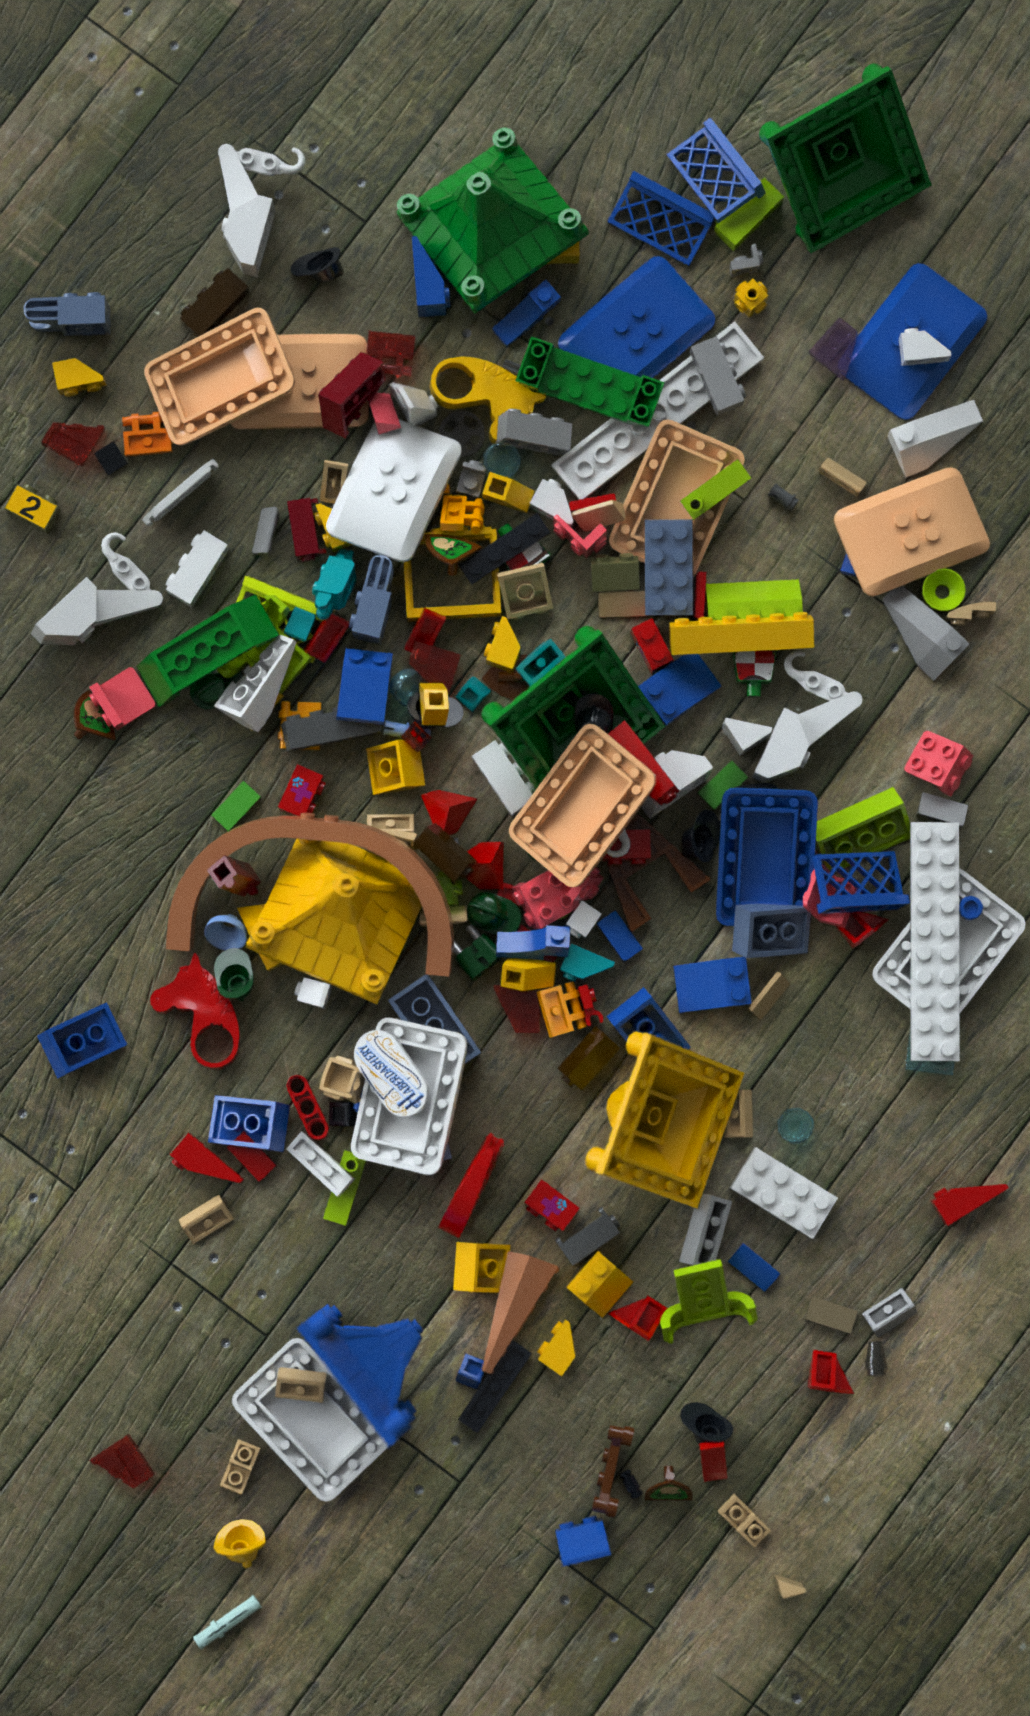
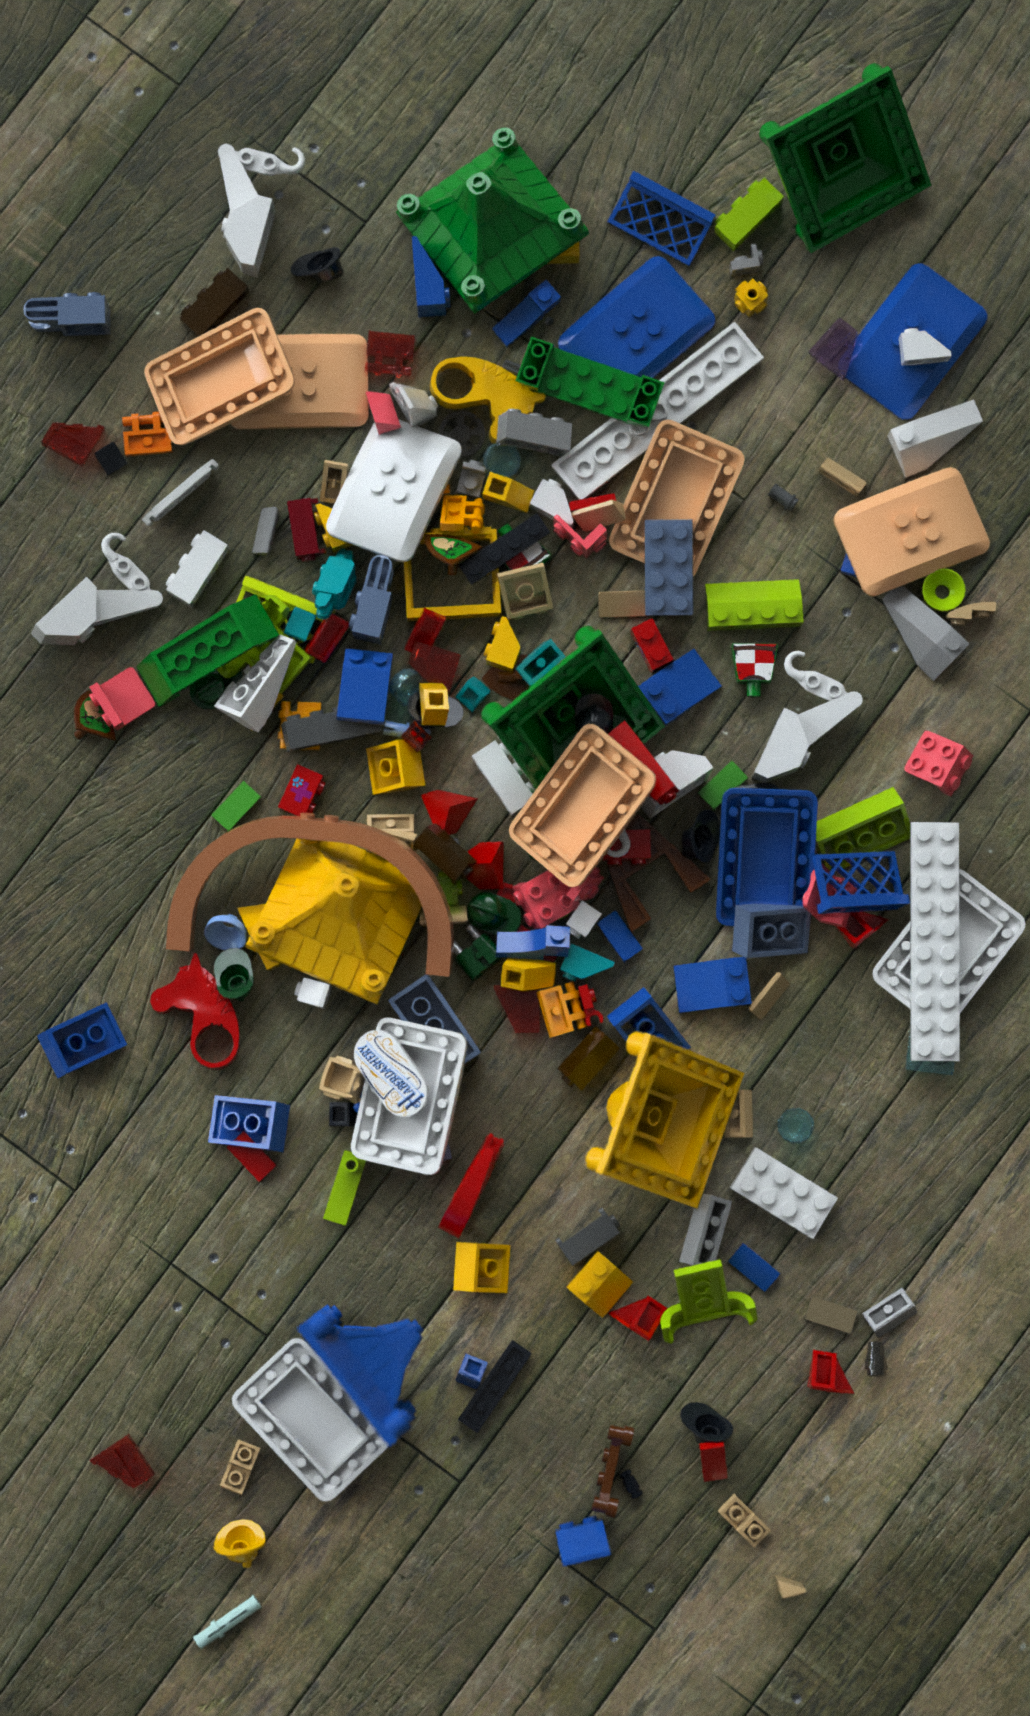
(33, 508): brick -> none
(75, 376): yellow slope -> none
(198, 1158): red slope -> none
(206, 1219): tan slope -> none
(234, 876): dark red brick -> none
(300, 1384): tan slope -> none
(305, 1095): red beam -> none
(320, 1163): white plate -> none
(349, 391): dark red wedge -> none
(520, 1288): nougat wedge -> none
(551, 1205): red brick -> none
(560, 1350): yellow slope -> none
(615, 572): olive brick -> none
(669, 1489): shield -> none
(699, 600): red tile -> none
(715, 489): lime piece -> none
(717, 375): light grey brick -> none
(730, 157): blue fence -> none
(741, 634): yellow brick -> none
(745, 734): white slope -> none
(941, 809): light grey slope -> none
(958, 1202): red slope -> none
(970, 908): blue tile -> none

